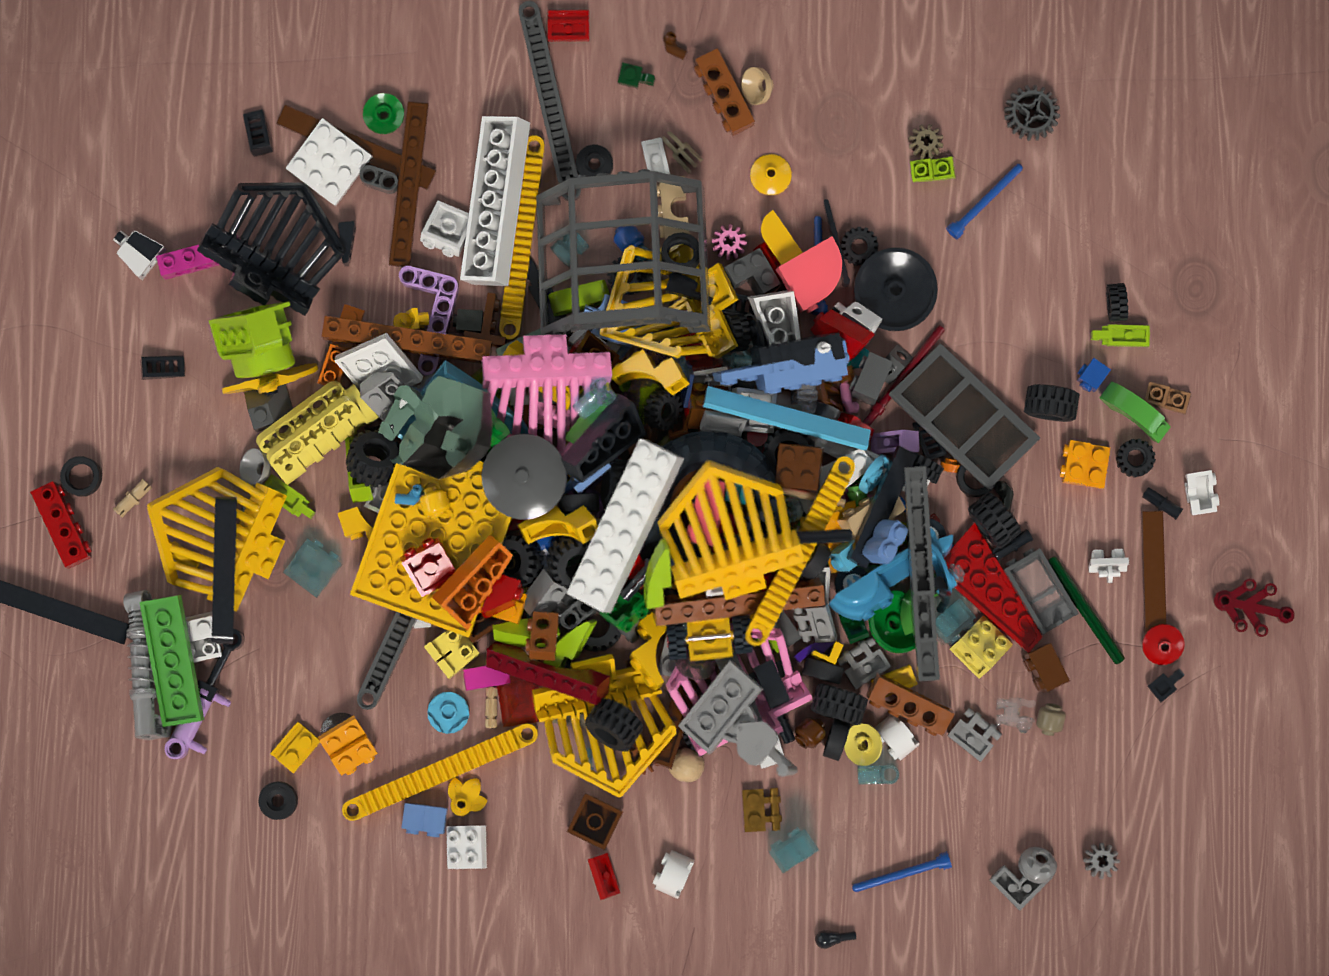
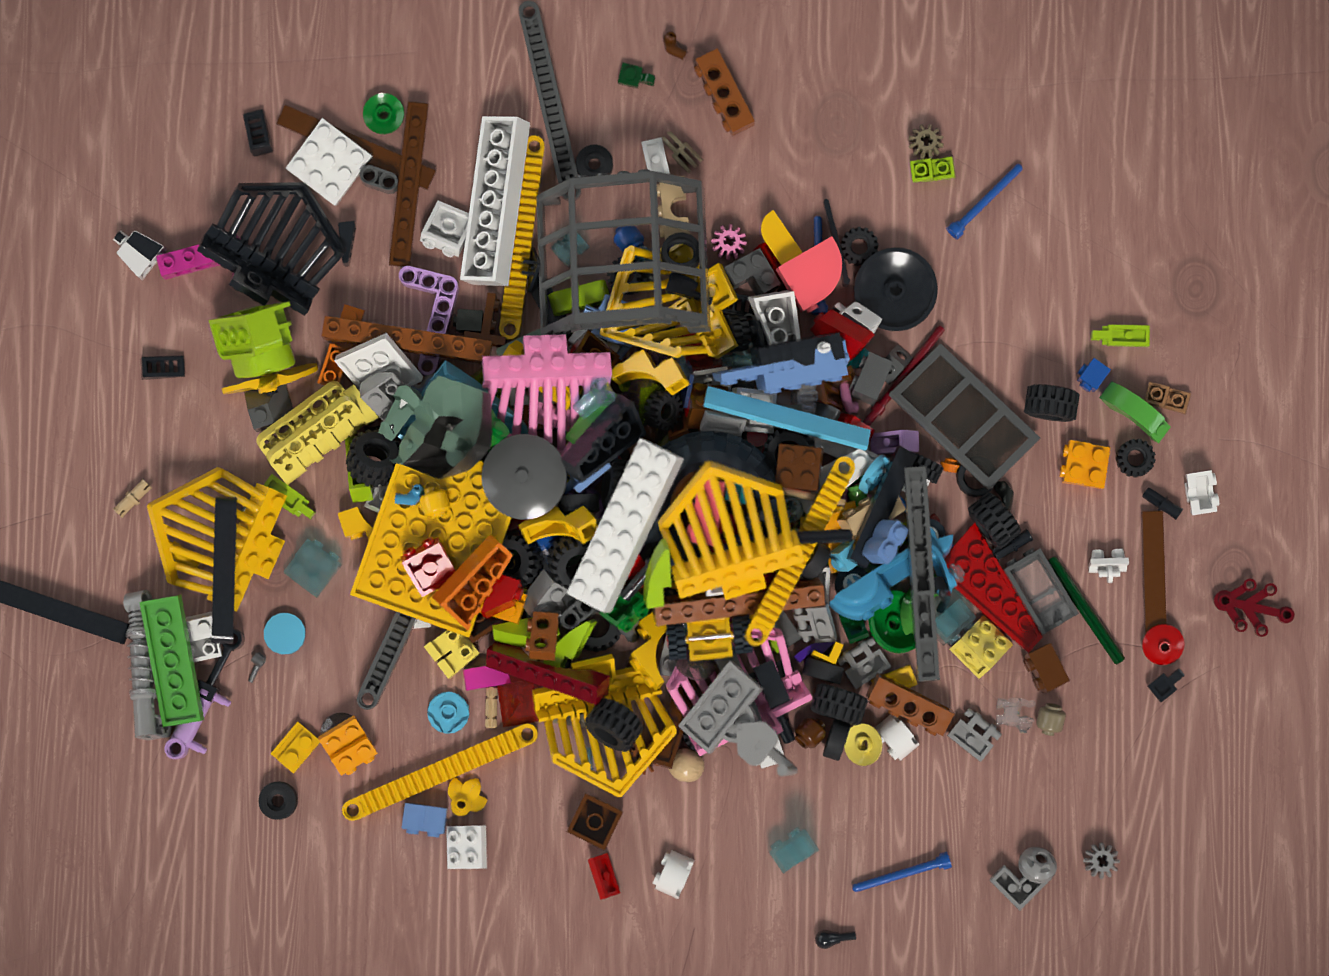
(61, 524): red brick -> none
(97, 476): black tyre -> none
(251, 467): light grey piece -> none
(259, 660): none -> flat silver hand
(284, 633): none -> medium azure tile
(411, 319): yellow hips -> none
(534, 263): none -> black piece
(568, 25): red plate -> none
(752, 85): tan piece -> none
(755, 811): pearl gold plate -> none
(766, 184): yellow dish -> none
(875, 774): clear light blue piece -> none
(940, 453): black slope -> none
(1024, 109): dark grey gear -> none
(1117, 302): black tyre -> none

